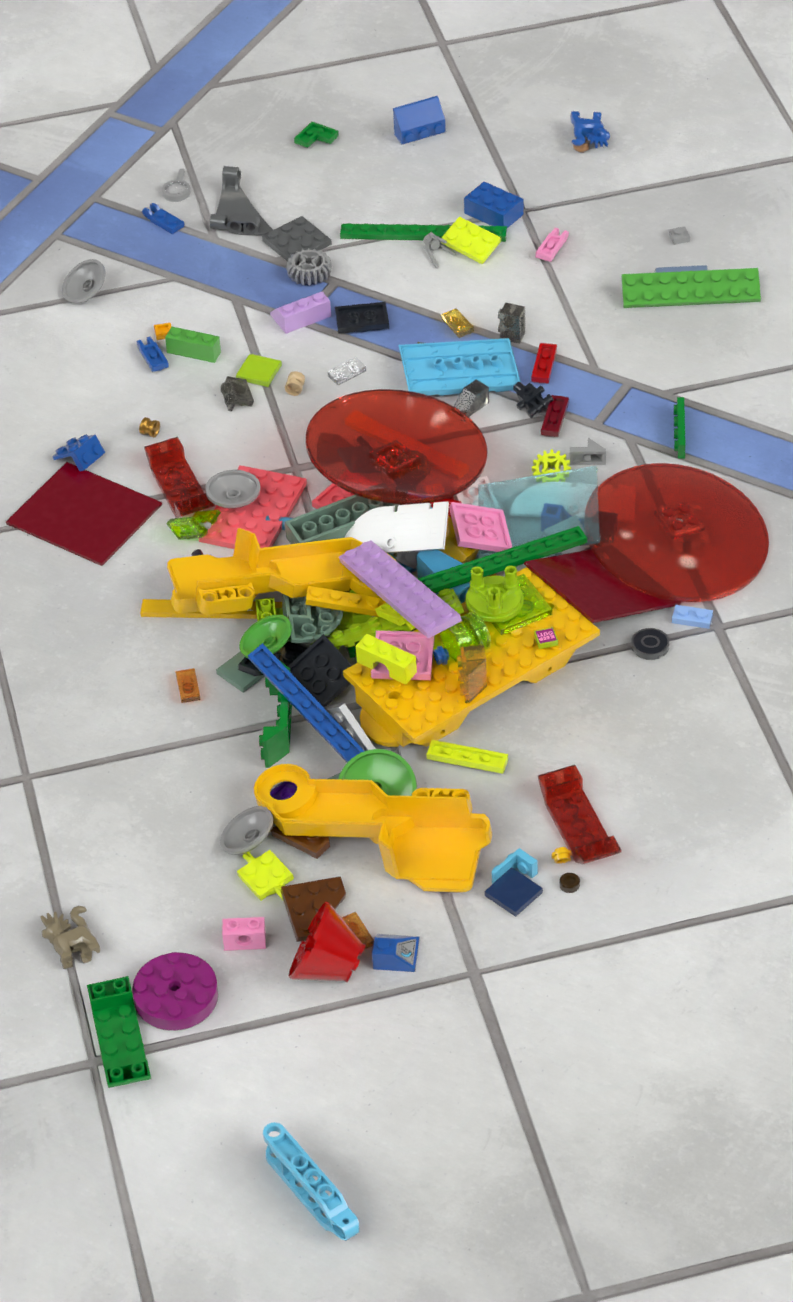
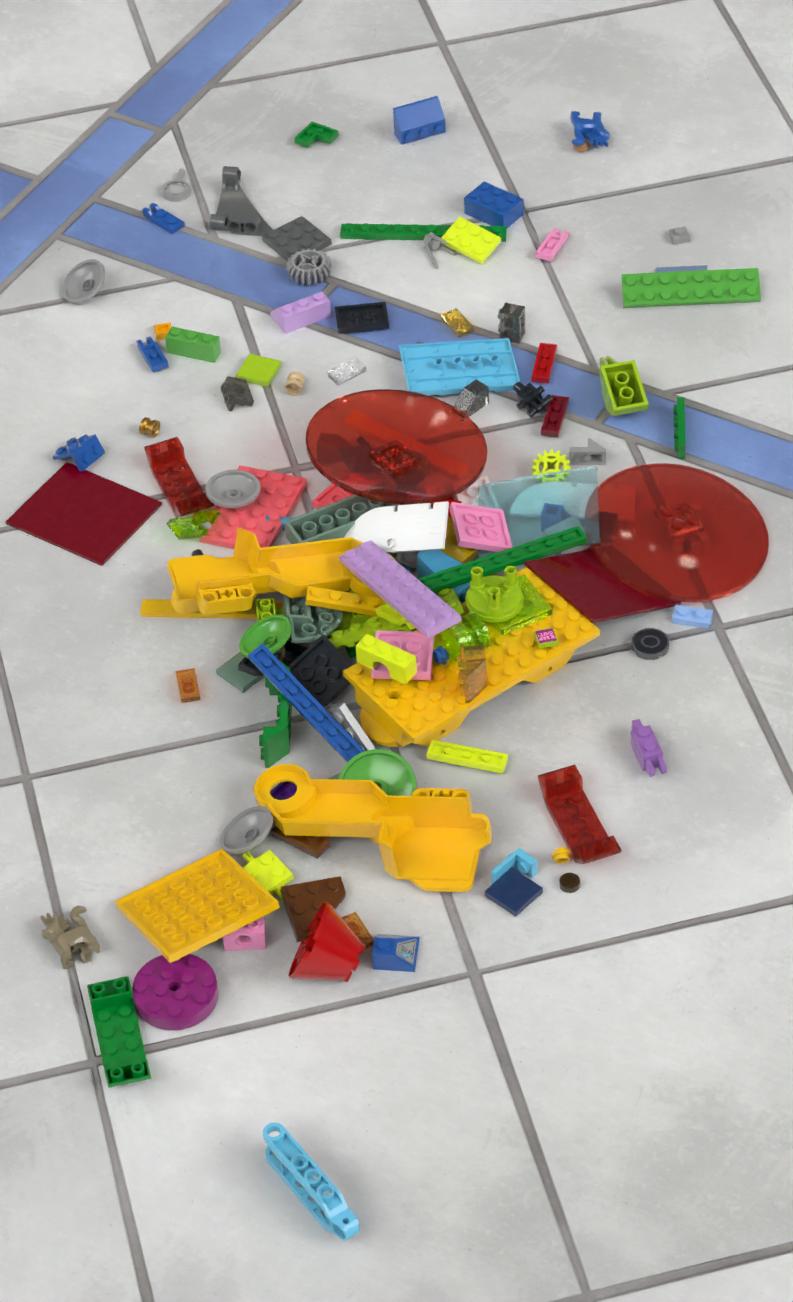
(196, 905): none -> yellow plate
(621, 387): none -> lime slope
(646, 748): none -> medium lavender hinge

